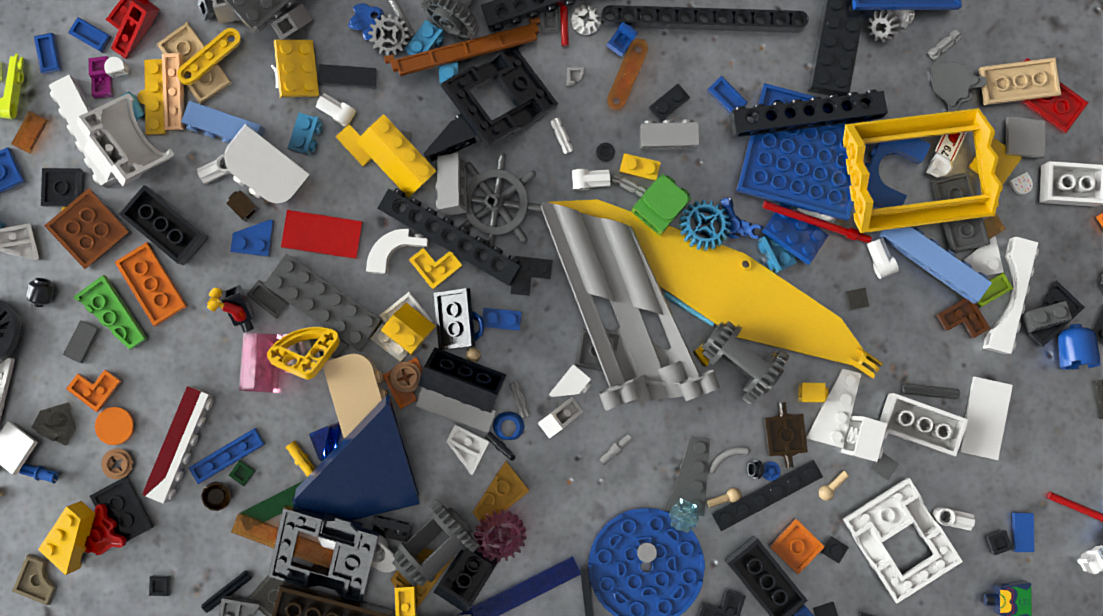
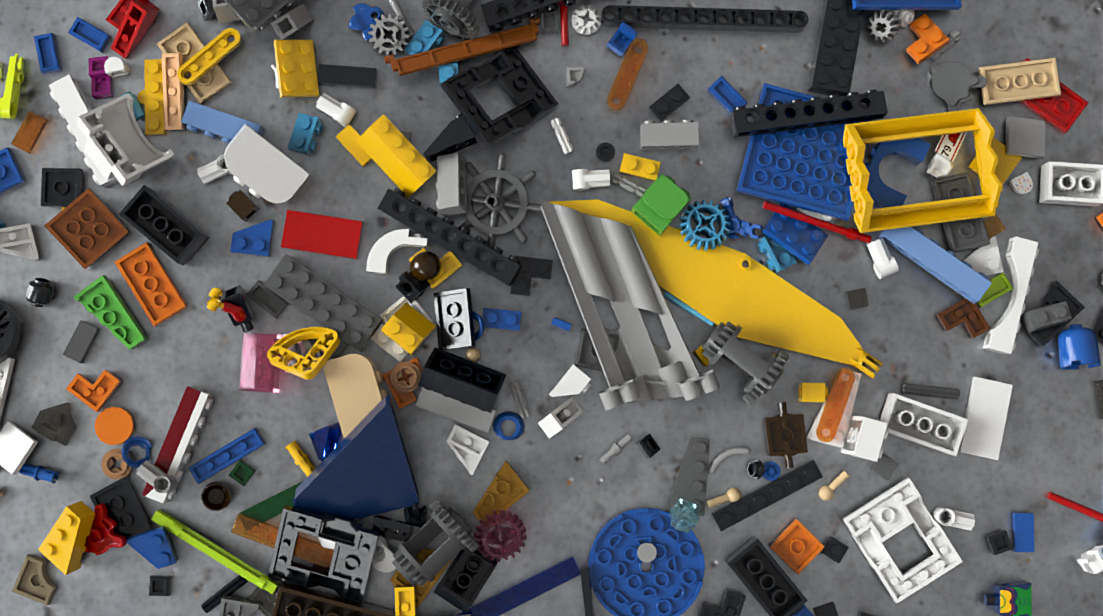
(136, 441): none -> blue piece
(154, 547): none -> blue wing
(155, 477): none -> light grey piece
(215, 551): none -> lime piece
(411, 287): none -> black brick
(415, 516): none -> black tile
(425, 266): none -> dark brown hair
(500, 446): black piece -> none
(561, 324): none -> blue tile
(648, 446): none -> black slope
(835, 405): none -> clear orange plate
(930, 39): none -> orange plate

